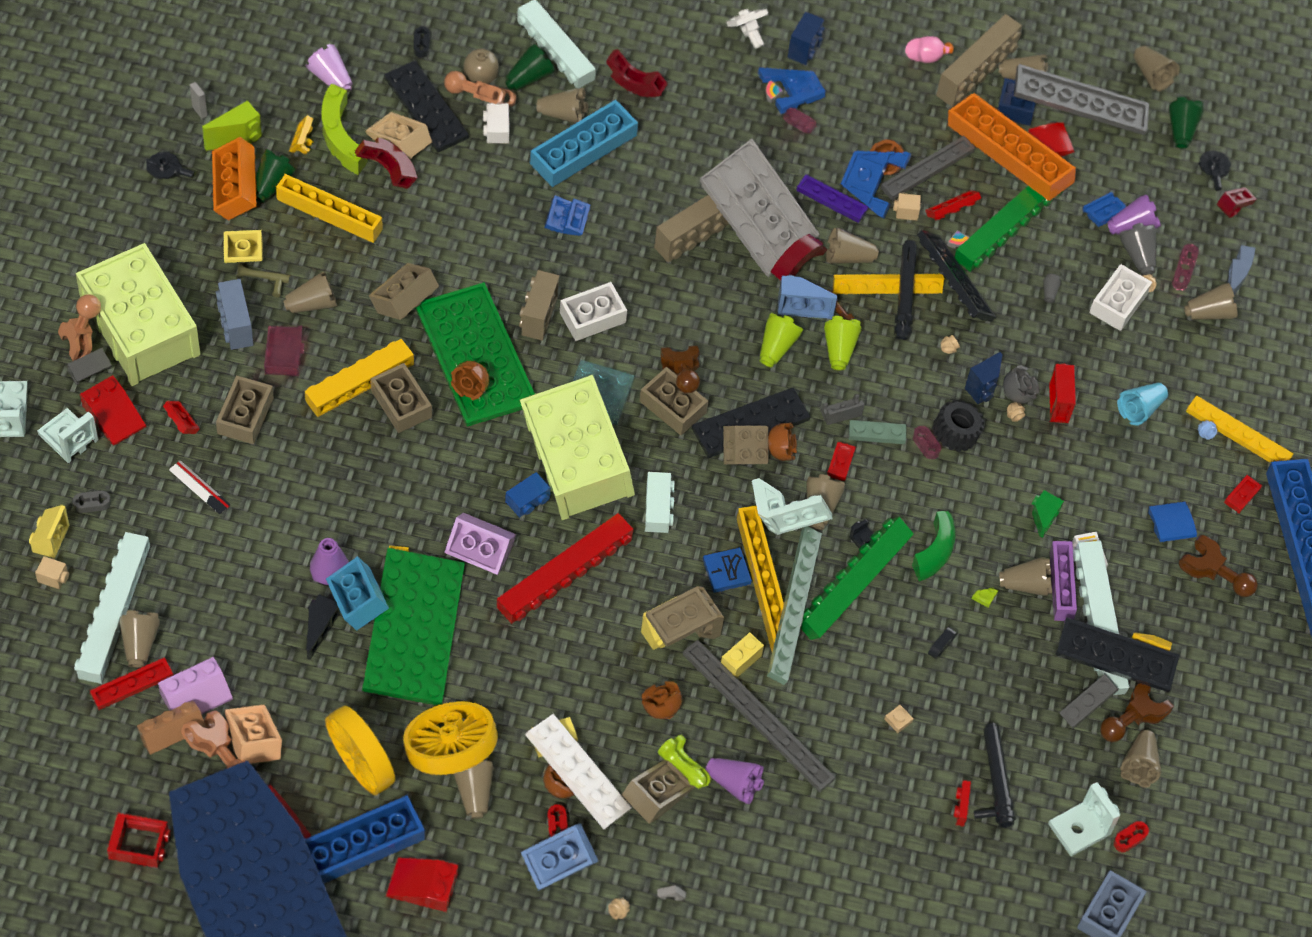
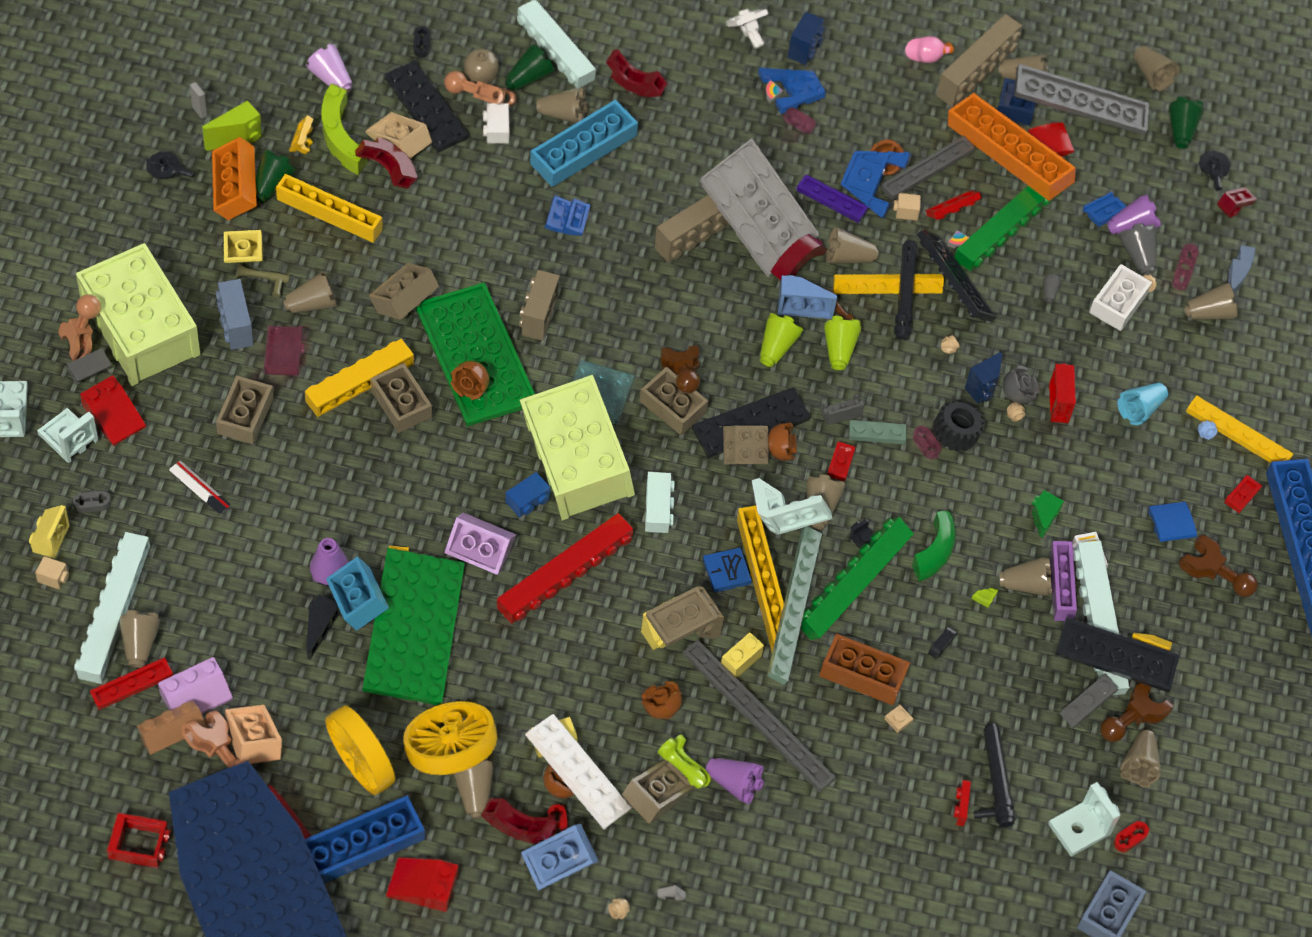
(181, 417): red plate -> none
(516, 824): none -> dark red arch
(593, 311): white brick -> none
(864, 669): none -> dark orange brick

